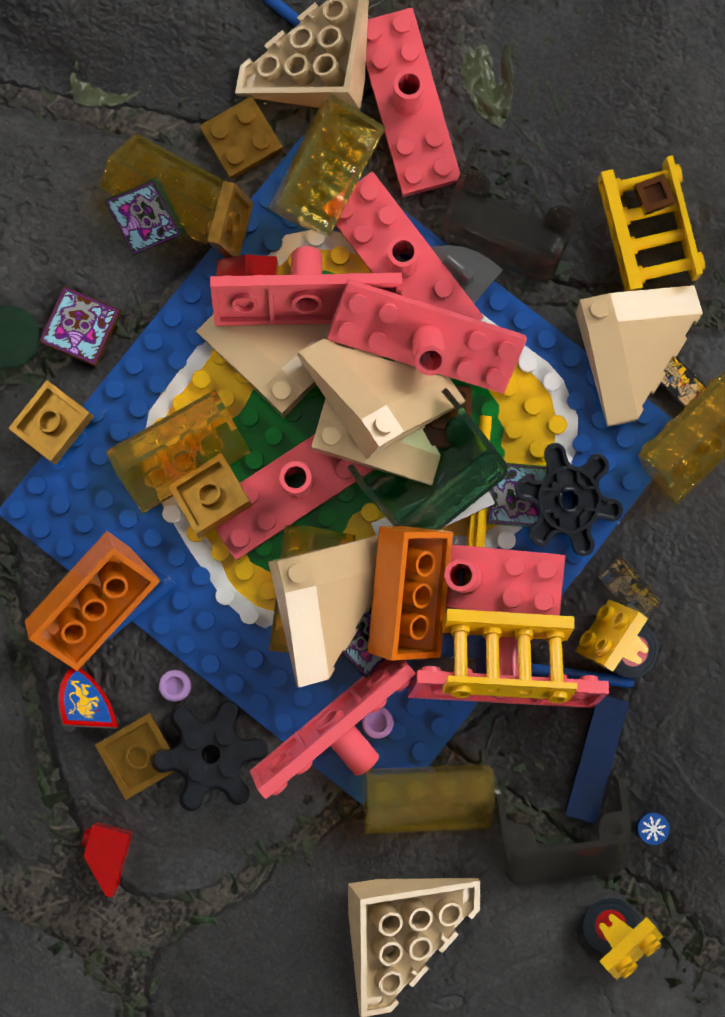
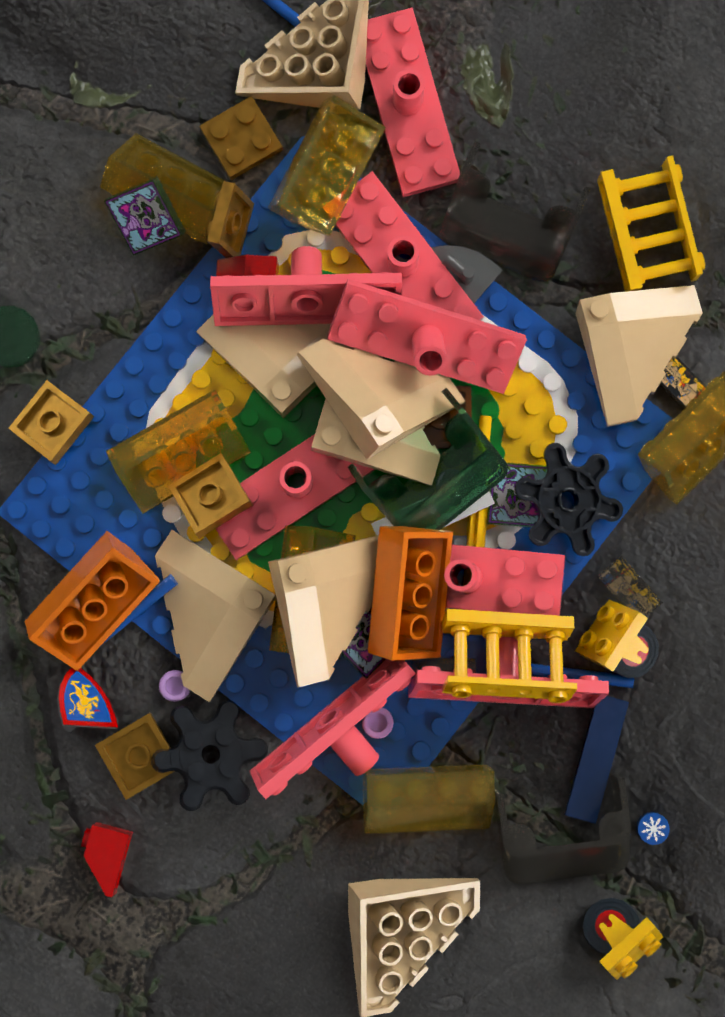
(80, 326): tile -> none
(210, 611): none -> tan slope
(654, 194): reddish brown plate -> none

